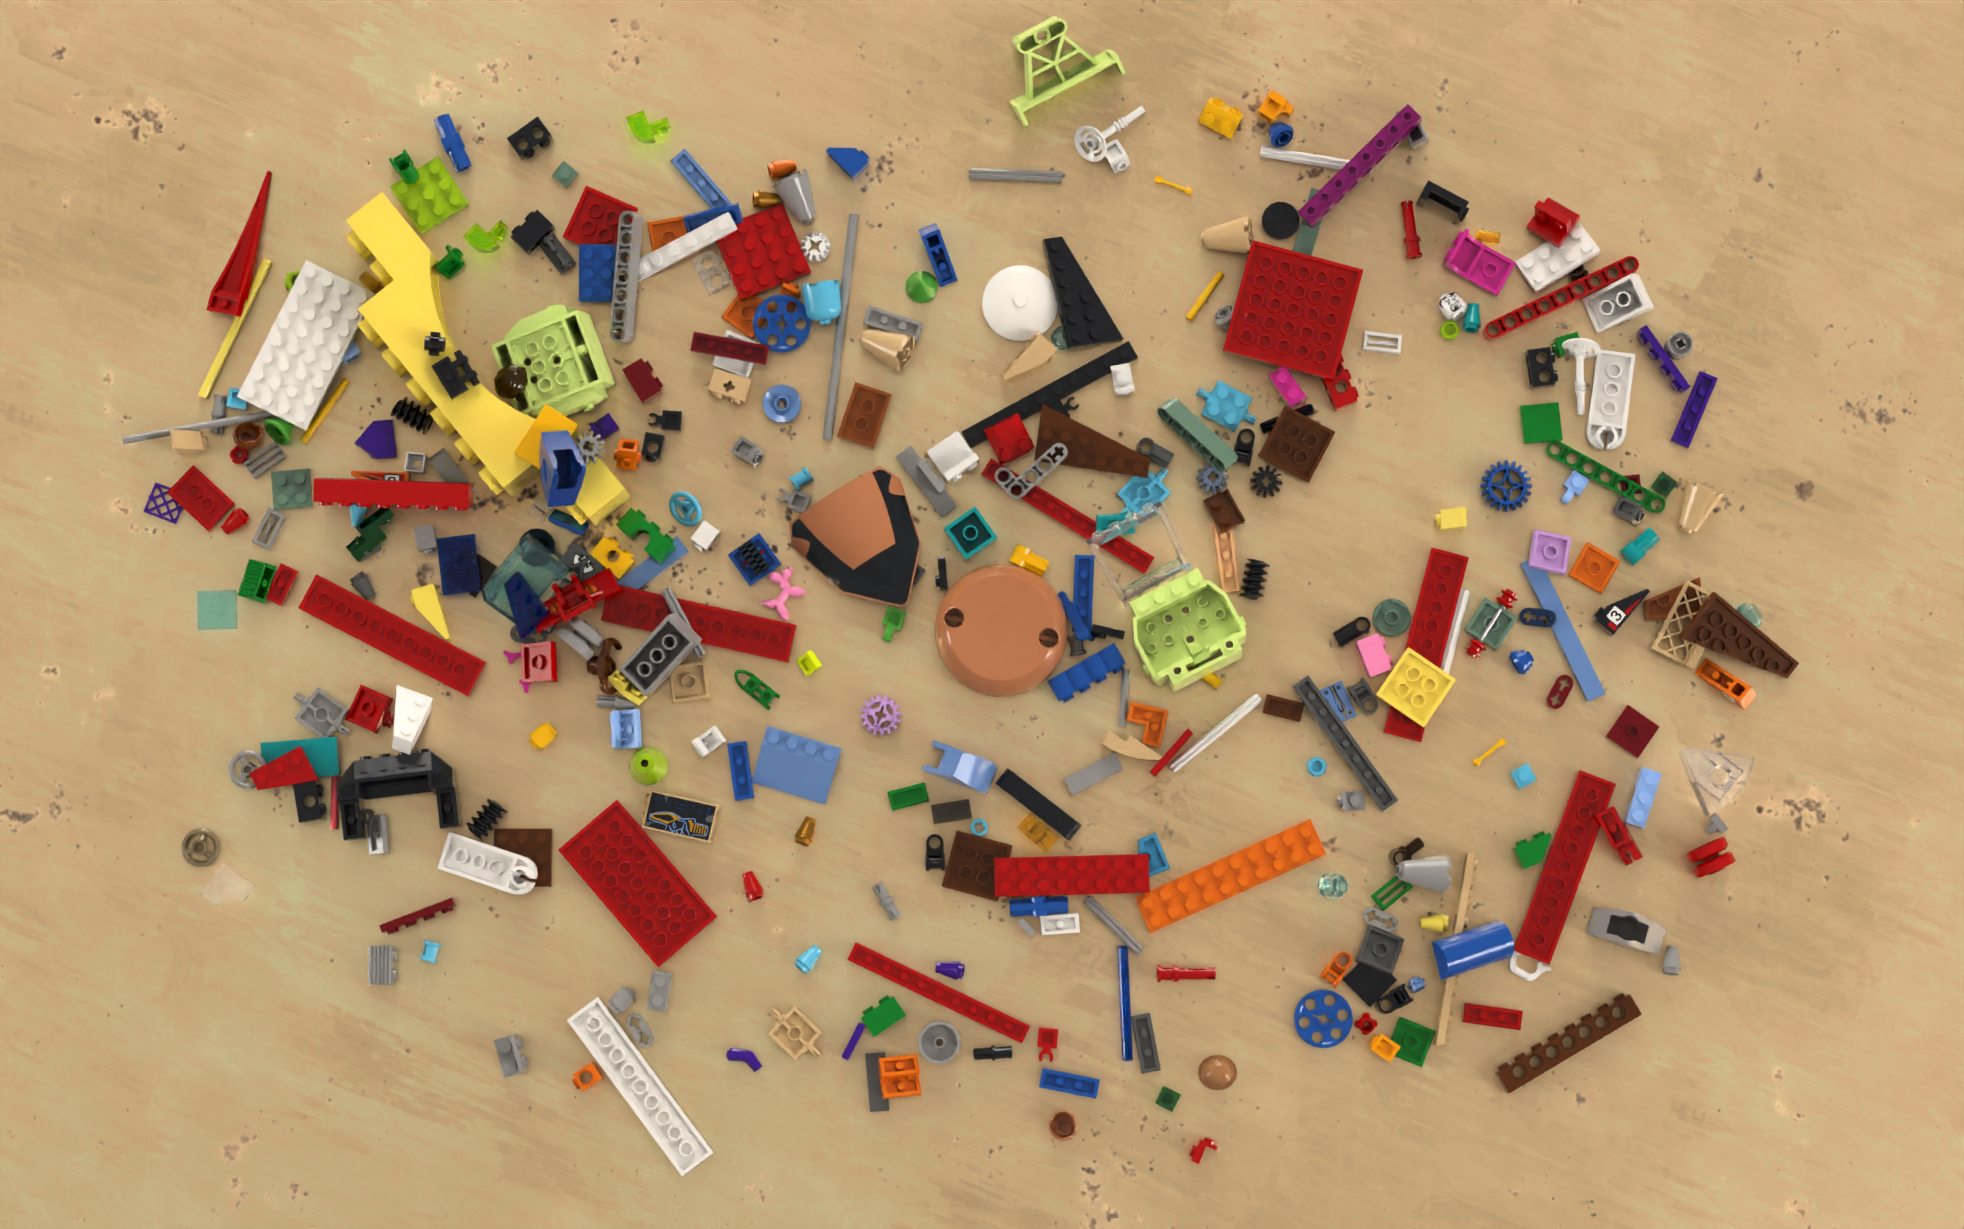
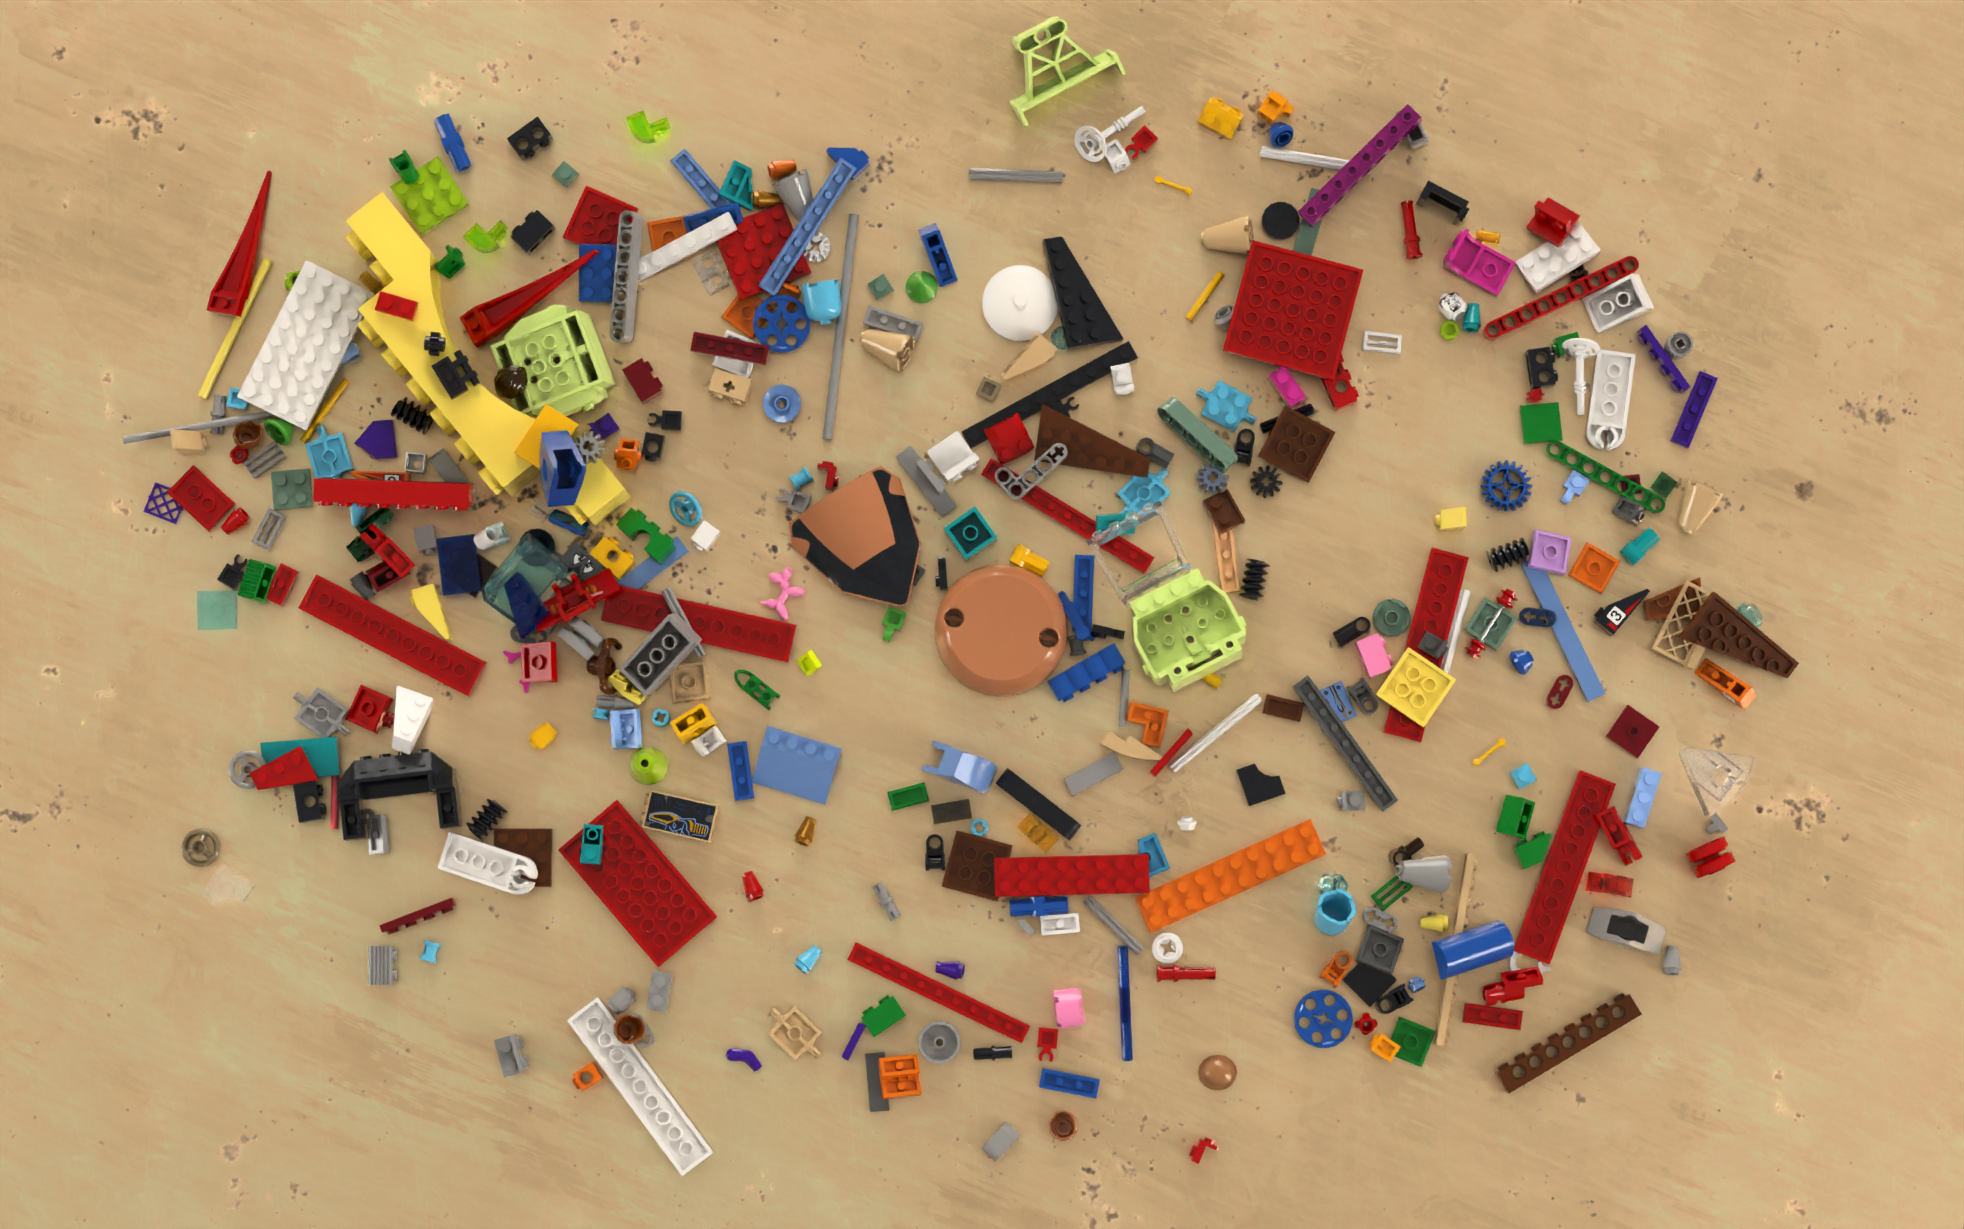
(231, 574): none -> black plate
(329, 455): none -> medium azure plate
(382, 576): none -> dark red brick
(388, 551): none -> red plate
(396, 306): none -> red plate
(491, 536): none -> white piece
(498, 314): none -> red plate
(557, 253): dark grey hinge -> none
(592, 844): none -> teal slope
(600, 714): none -> medium azure bush
(629, 1029): none -> dark orange hair
(666, 720): none -> medium azure bush
(693, 723): none -> yellow brick
(738, 185): none -> teal wing
(748, 451): light grey bracket -> none
(754, 559): blue plate -> none
(807, 227): none -> medium blue tile
(832, 479): none -> red bracket
(864, 415): dark orange plate -> none
(880, 287): none -> sand green plate
(889, 718): lavender gear -> none
(988, 389): none -> dark tan plate
(1000, 1141): none -> light grey beam
(1067, 1007): none -> bright pink brick
(1142, 141): none -> red plate
(1145, 1043): dark grey tile -> none
(1167, 1098): clear green plate -> none
(1176, 945): none -> white gear
(1187, 823): none -> white plate
(1259, 786): none -> black tile
(1316, 766): medium azure tile -> none
(1334, 911): none -> medium azure cylinder
(1433, 645): none -> dark grey bracket
(1507, 555): none -> black piece
(1511, 985): none -> red plate
(1515, 817): none -> green brick
(1535, 395): none -> red plate
(1609, 884): none -> clear red brick

